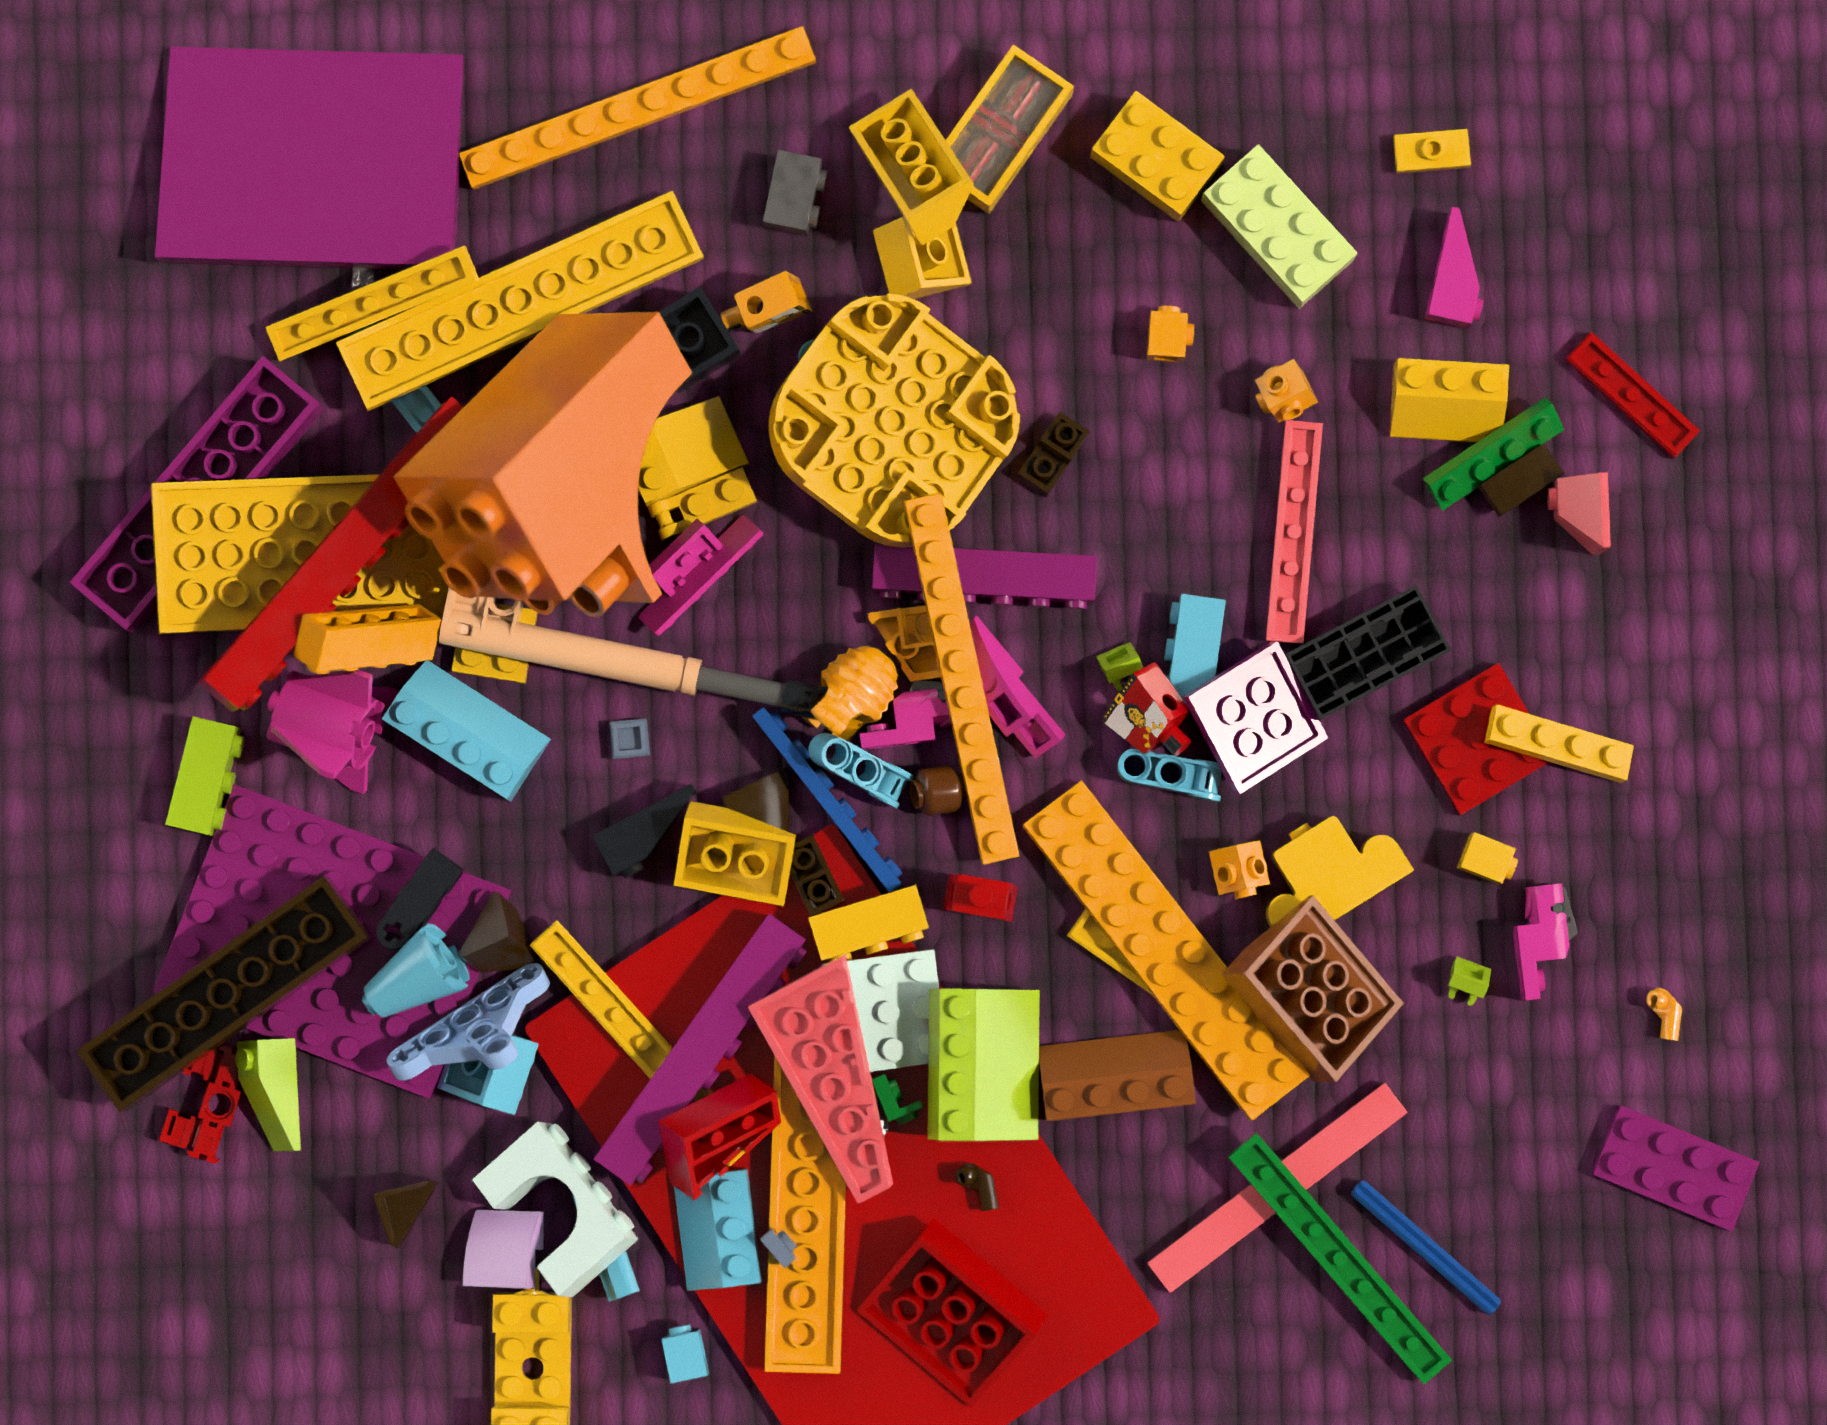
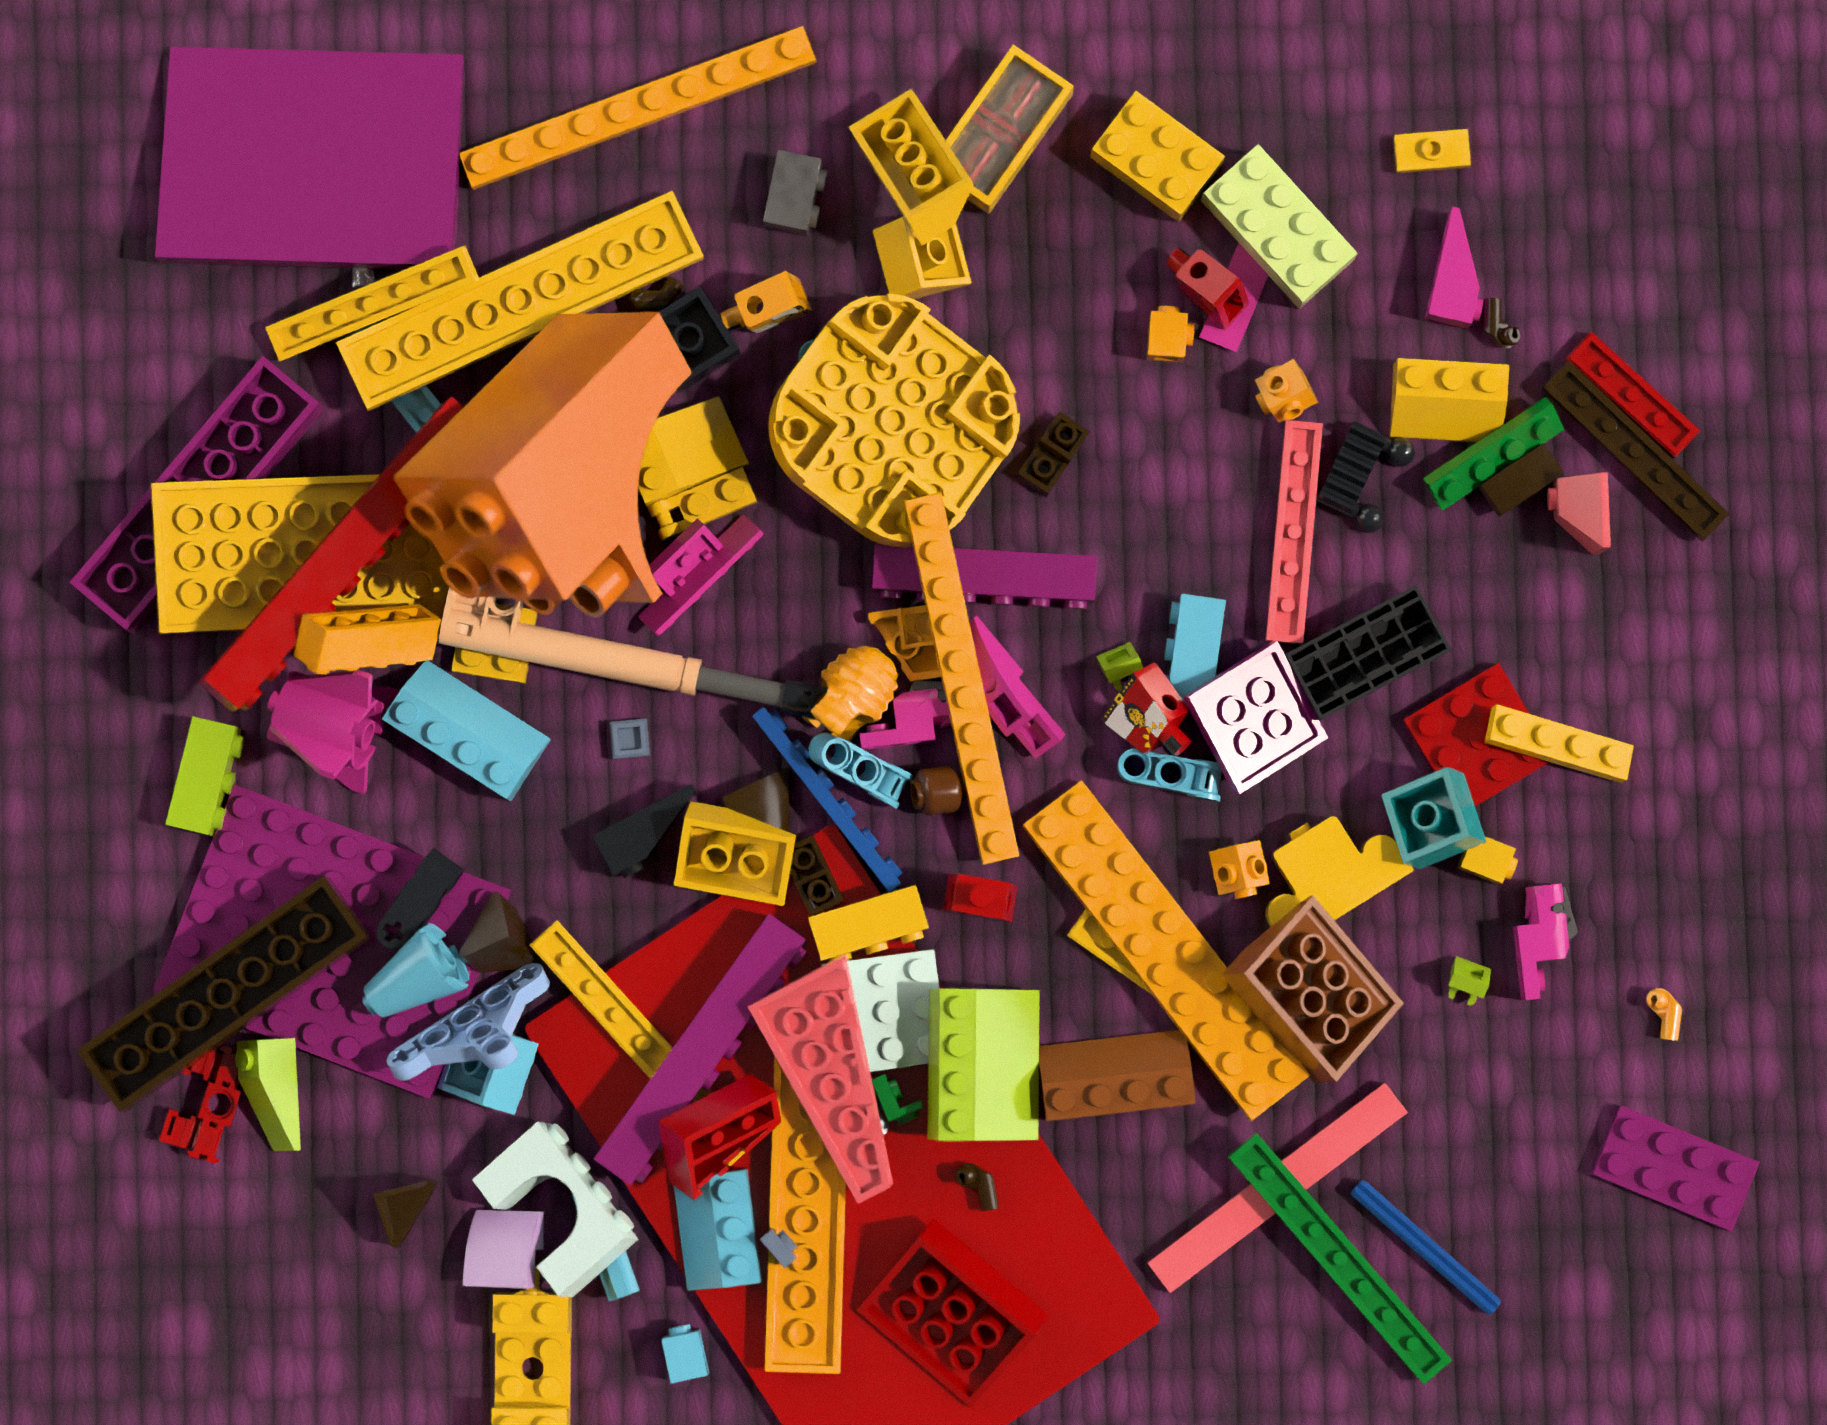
(656, 300): none -> dark brown arm
(1209, 285): none -> red torso
(1253, 280): none -> dark pink sticker
(1352, 471): none -> black gear
(1433, 818): none -> teal brick
(1496, 328): none -> dark brown arm
(1635, 451): none -> dark brown plate

